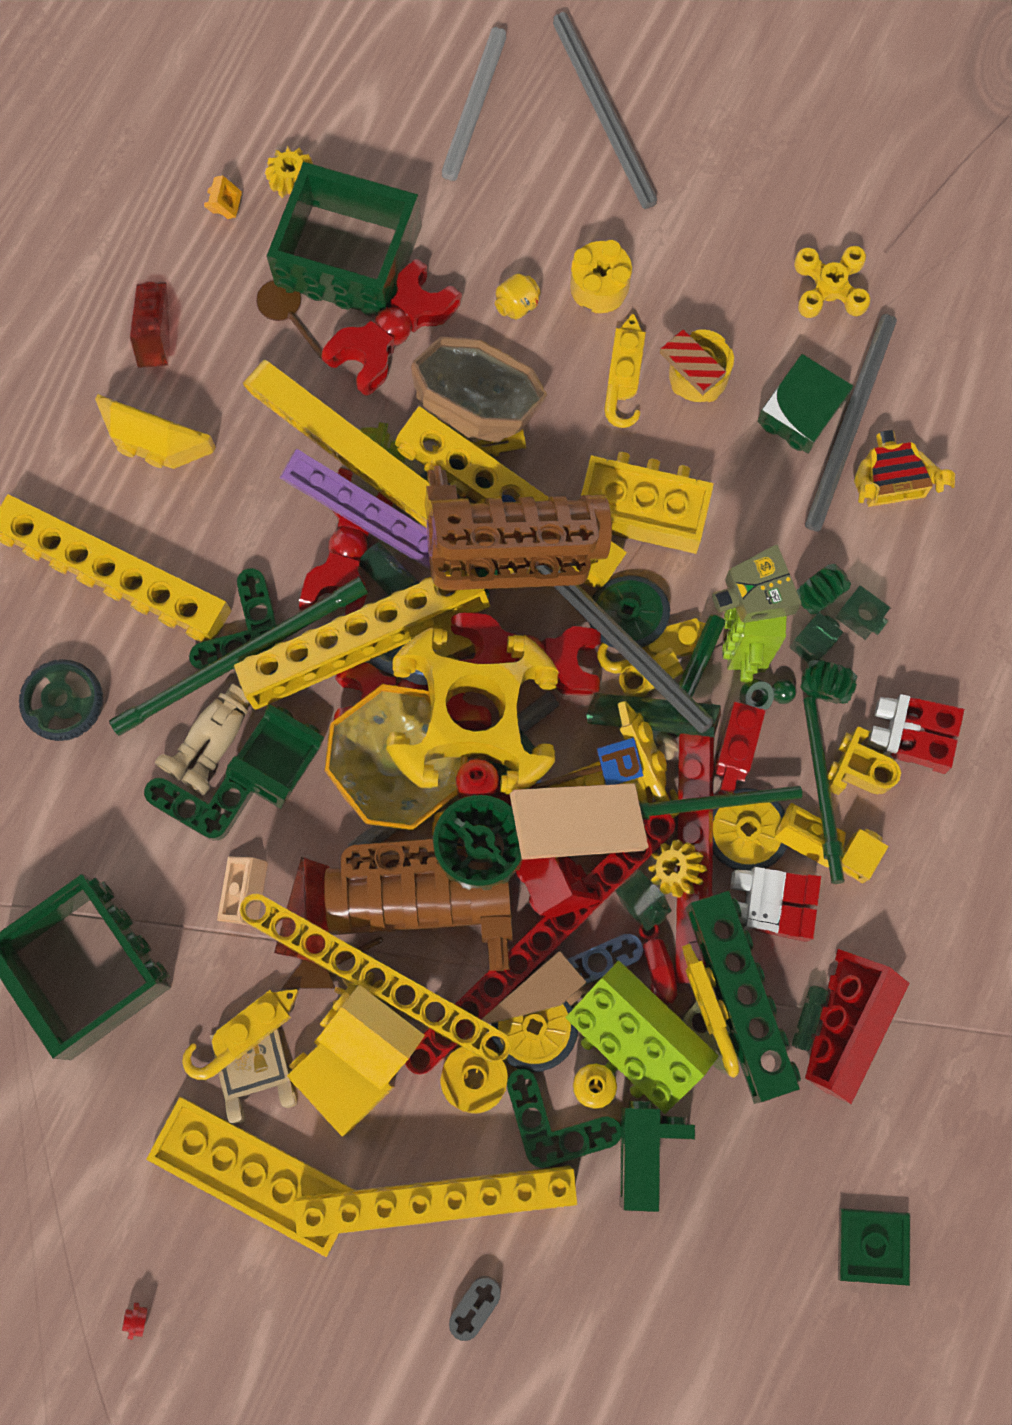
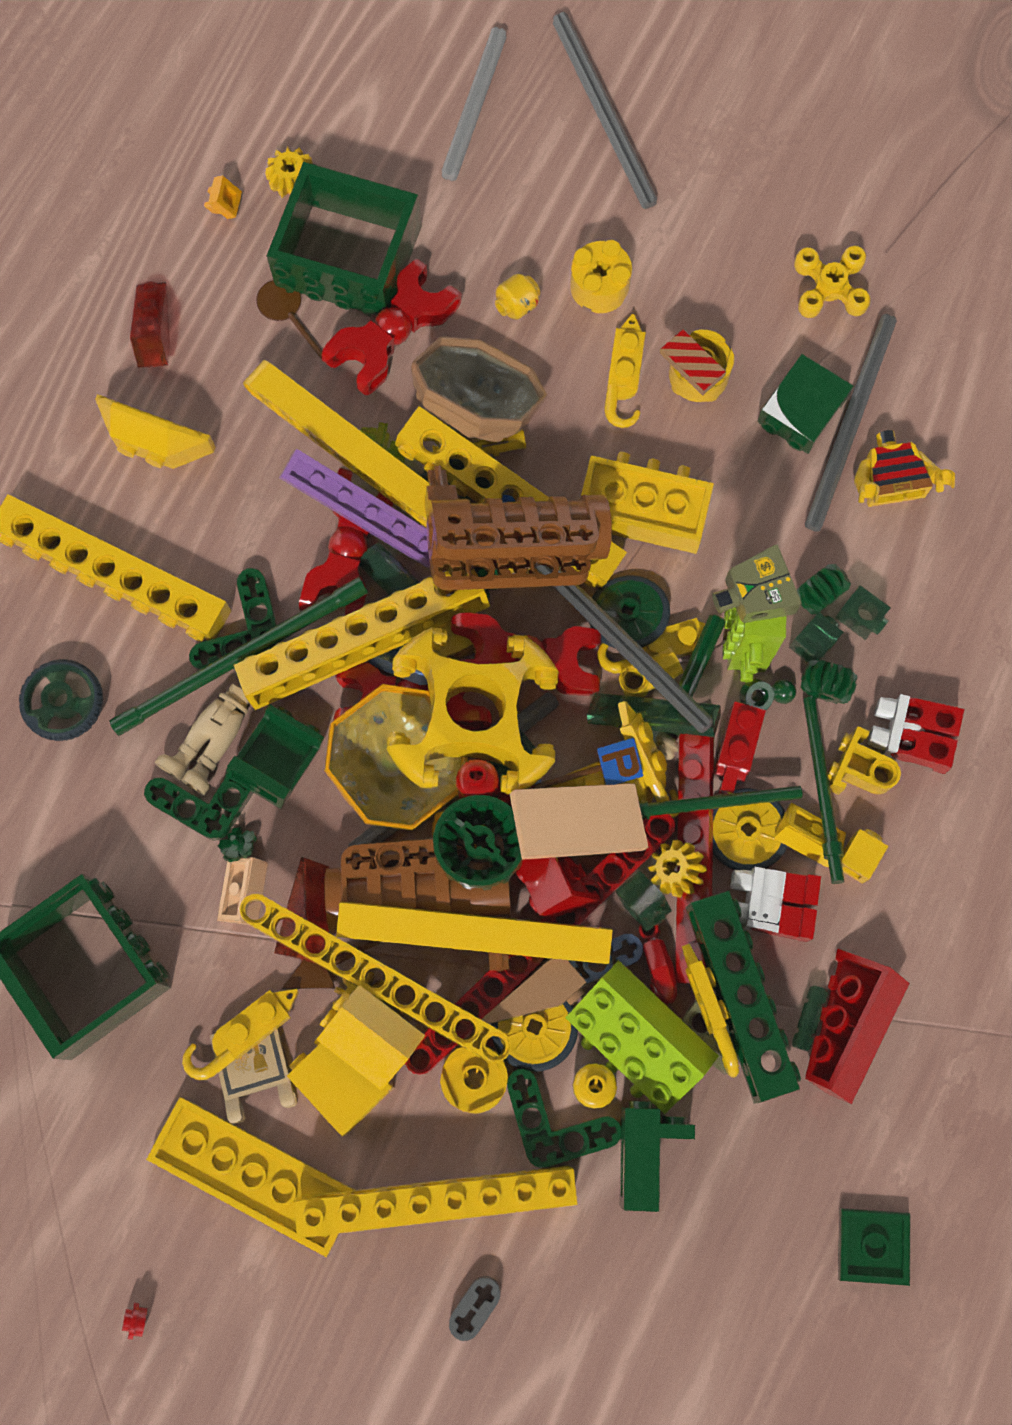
(237, 844): none -> dark green plant
(474, 932): none -> yellow tile

